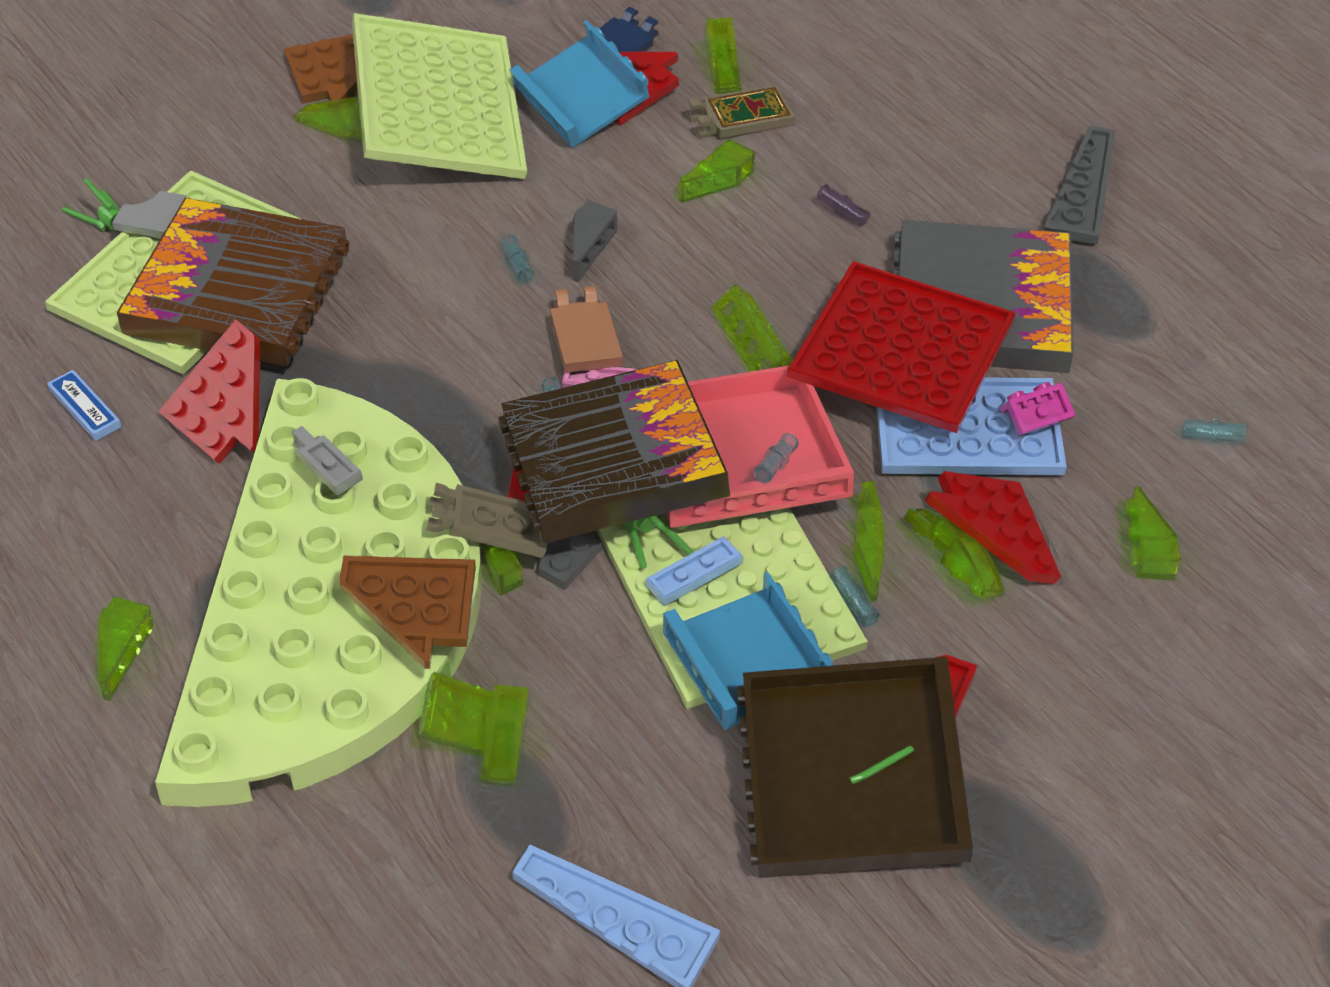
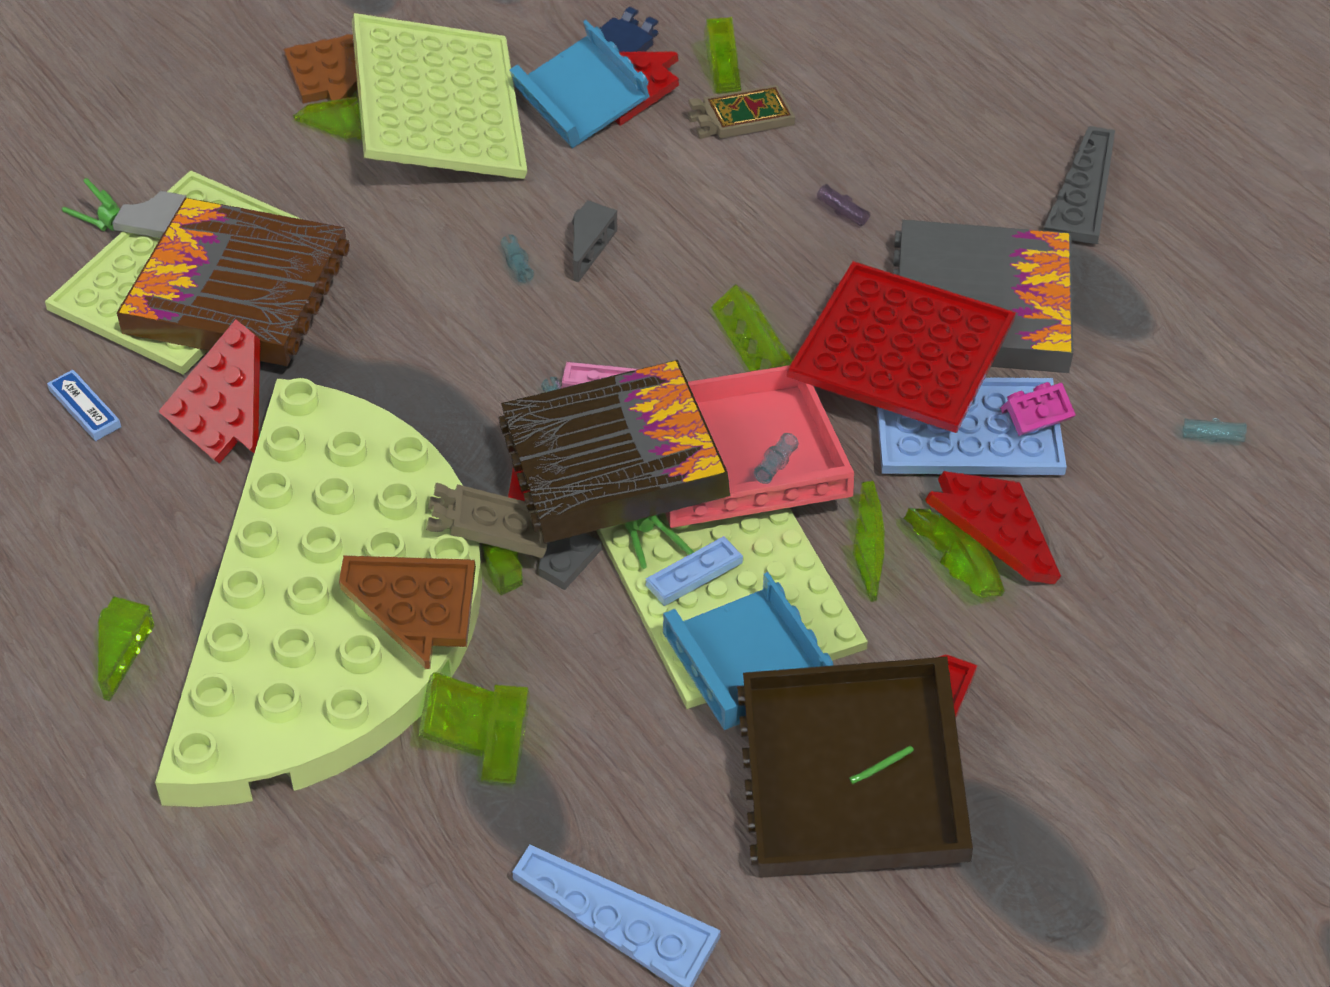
(326, 461): light grey hinge -> none
(585, 332): nougat tile -> none
(720, 171): clear neon green slope -> none
(854, 596): clear light blue pin -> none
(1154, 541): clear neon green slope -> none

